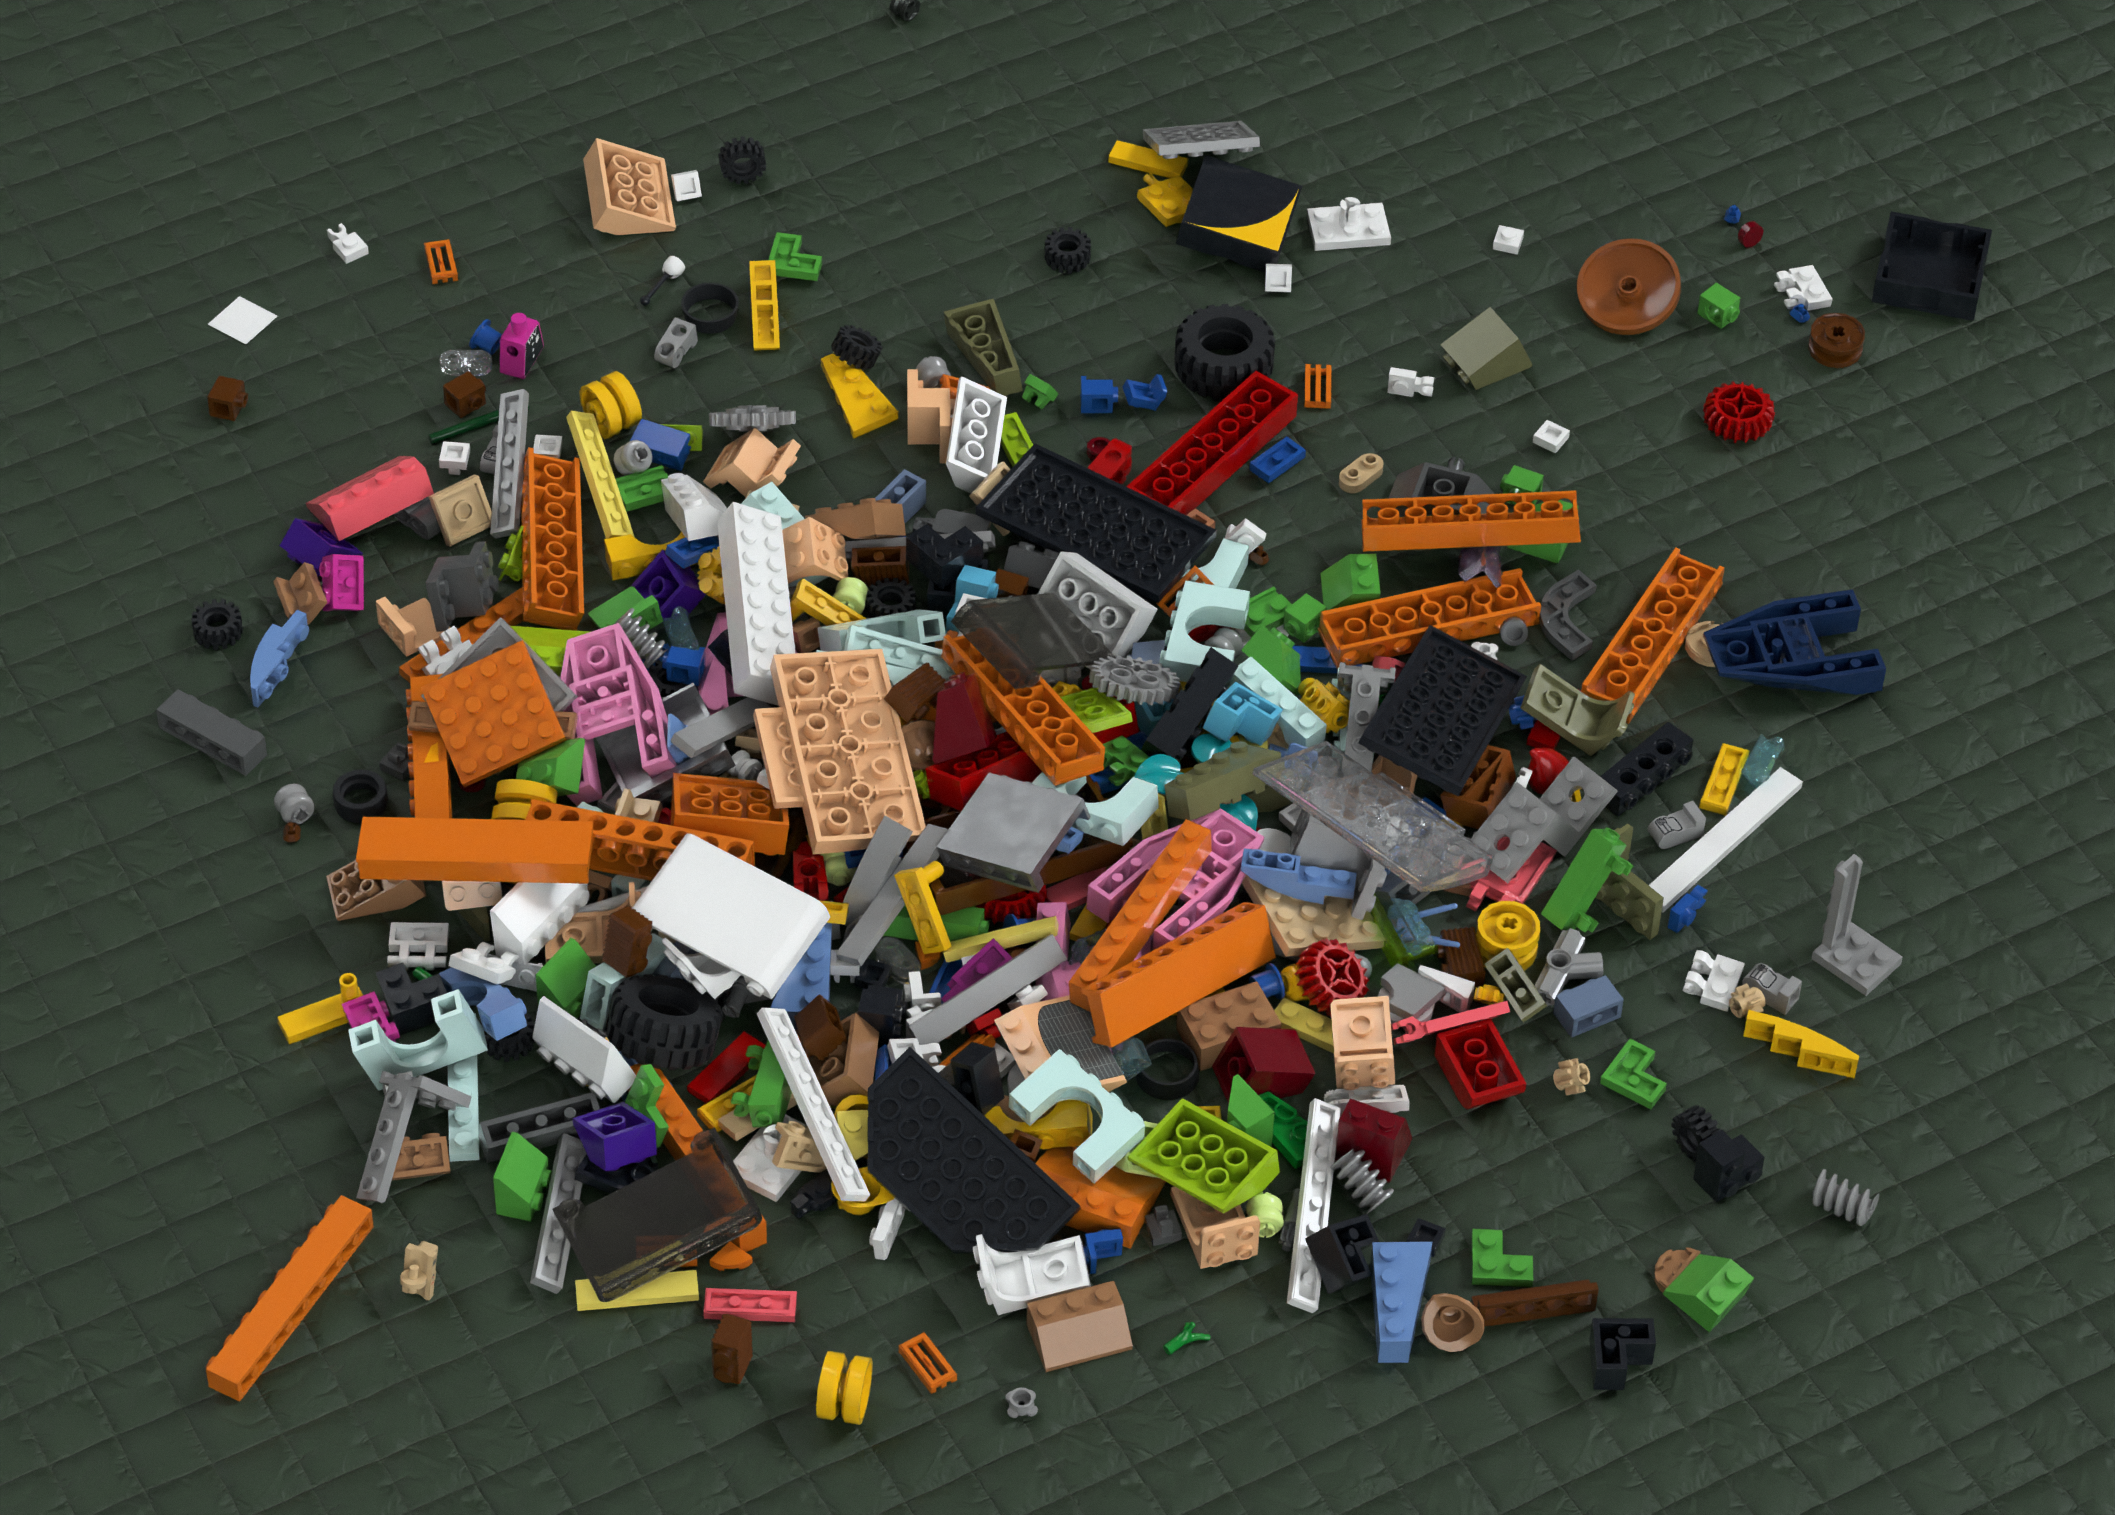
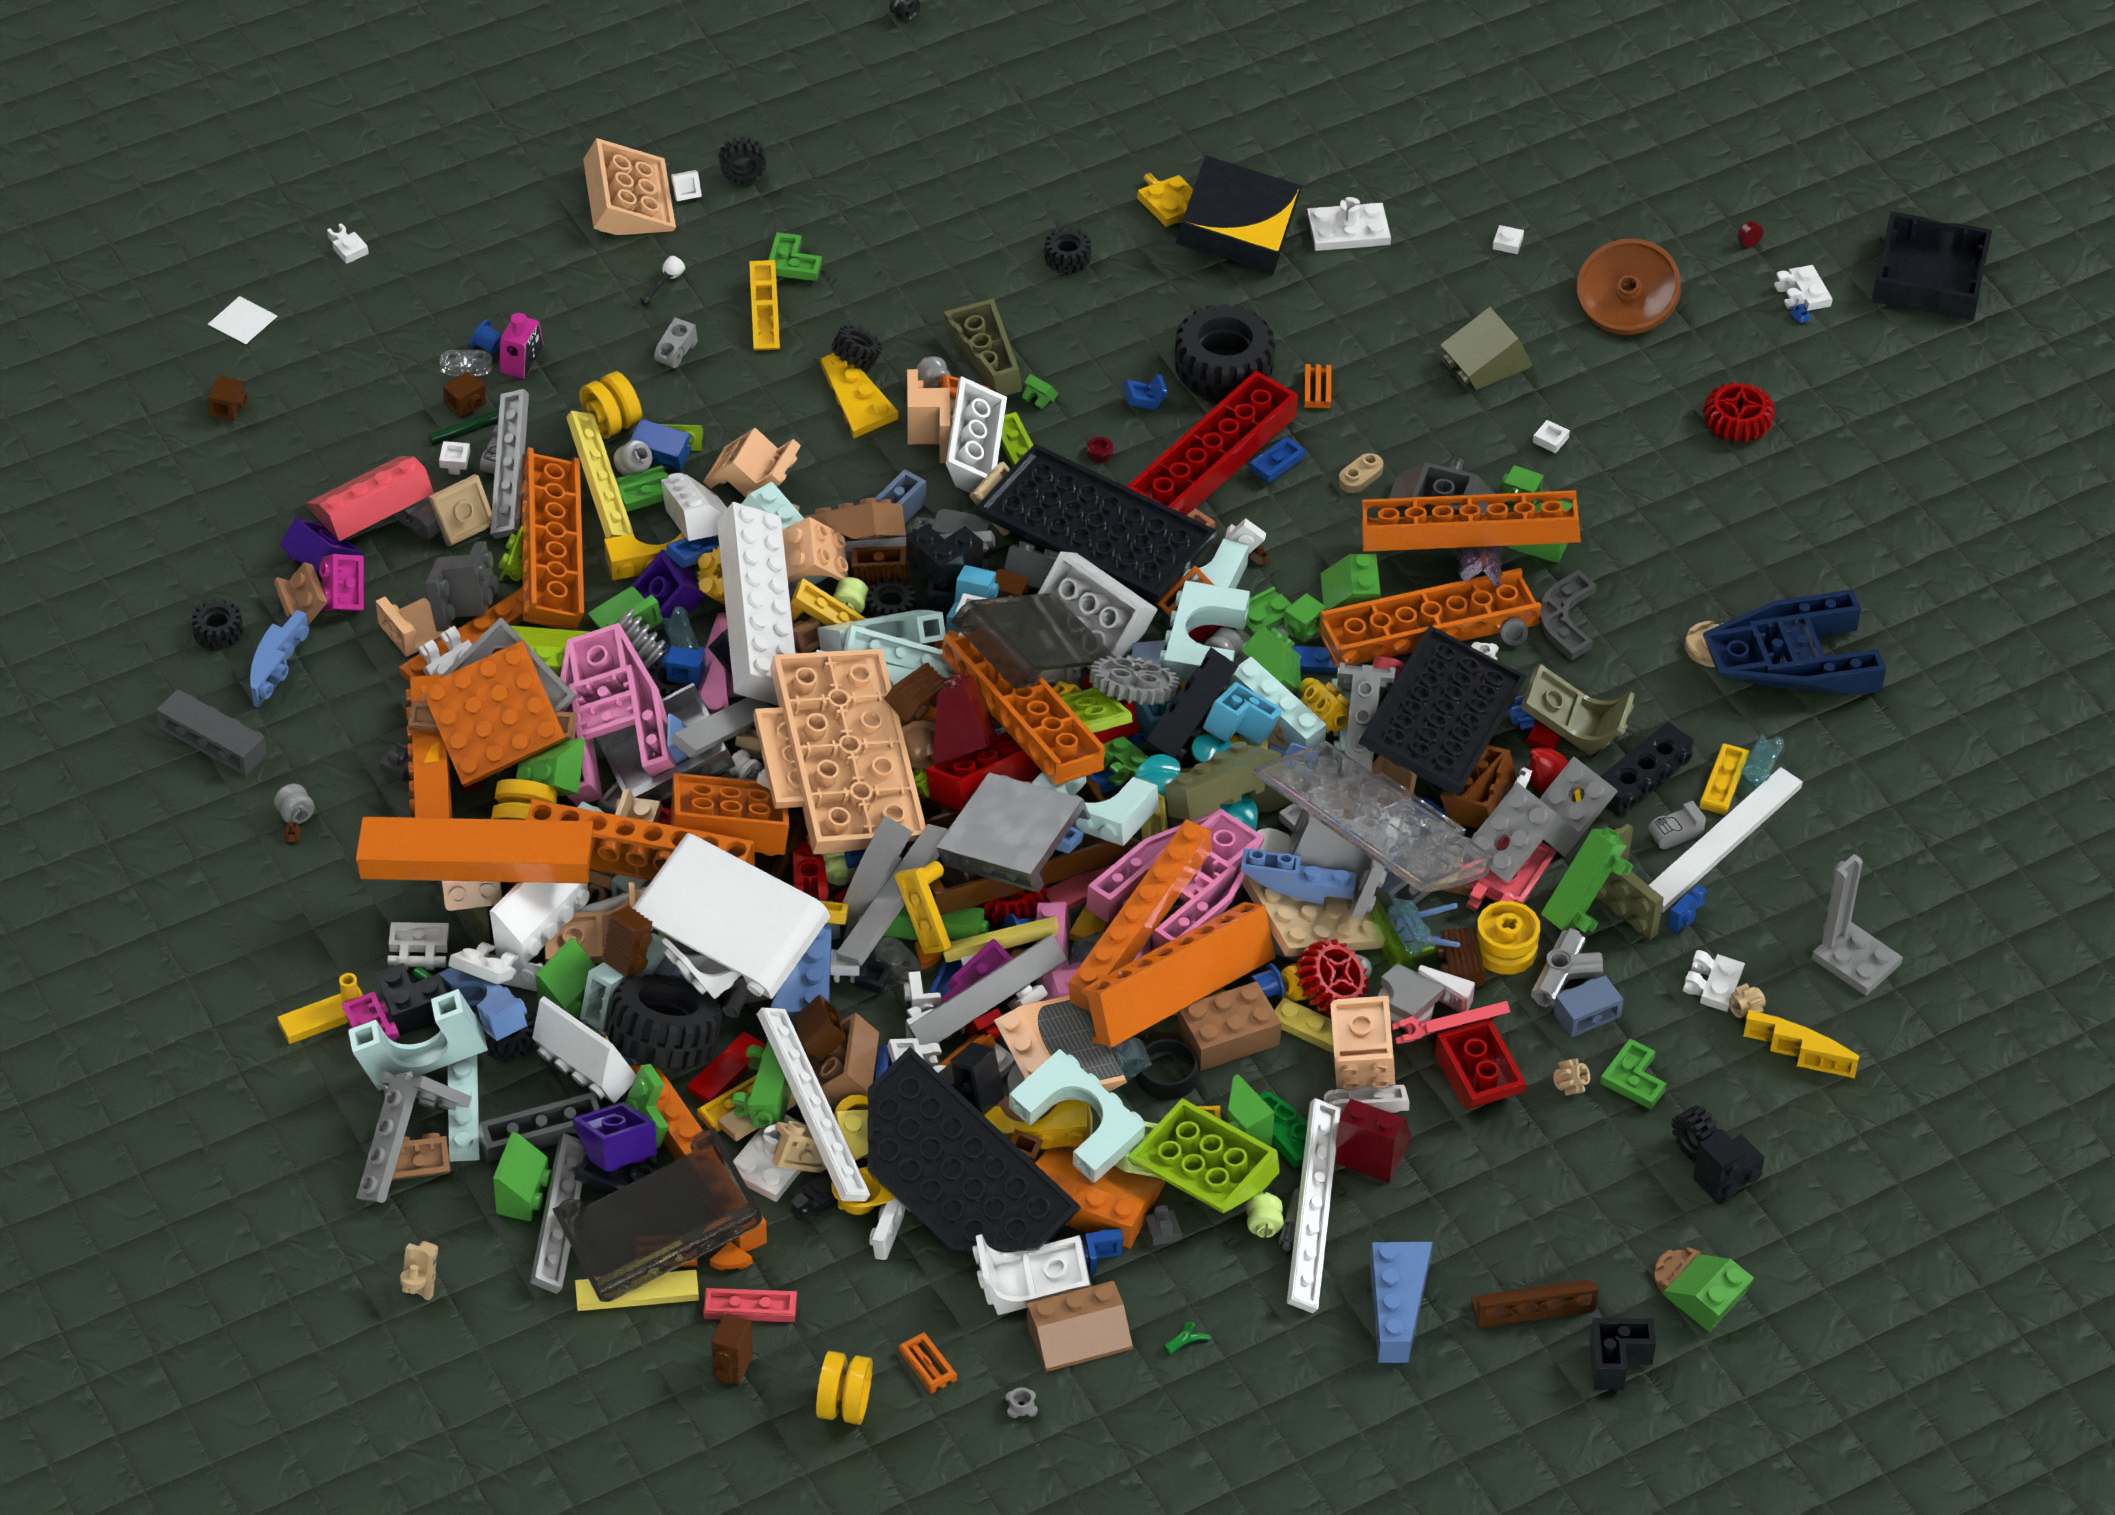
(289, 1298): orange brick -> none
(359, 780): black tyre -> none
(364, 897): medium nougat slope -> none
(443, 274): orange tile -> none
(548, 445): white plate -> none
(710, 291): black tyre -> none
(747, 417): light grey gear -> none
(883, 1010): black brick -> none
(1097, 396): blue brick -> none
(1114, 461): red piece -> none
(1146, 160): yellow tile -> none
(1201, 138): light grey plate -> none
(1215, 1235): light nougat bracket -> none
(1265, 1060): dark red slope -> none
(1278, 277): white tile -> none
(1339, 1252): black brick -> none
(1362, 1179): light grey piece -> none
(1406, 383): white plate -> none
(1427, 1232): black plate -> none
(1451, 1322): medium nougat helmet -> none
(1488, 995): yellow plate -> none
(1493, 1266): bright green plate -> none
(1515, 985): olive slope -> none
(1654, 631): orange tile -> none
(1719, 305): bright green brick -> none
(1732, 215): blue rock -> none
(1778, 990): light grey leg -> none
(1836, 340): reddish brown wheel -> none
(1844, 1199): light grey piece -> none

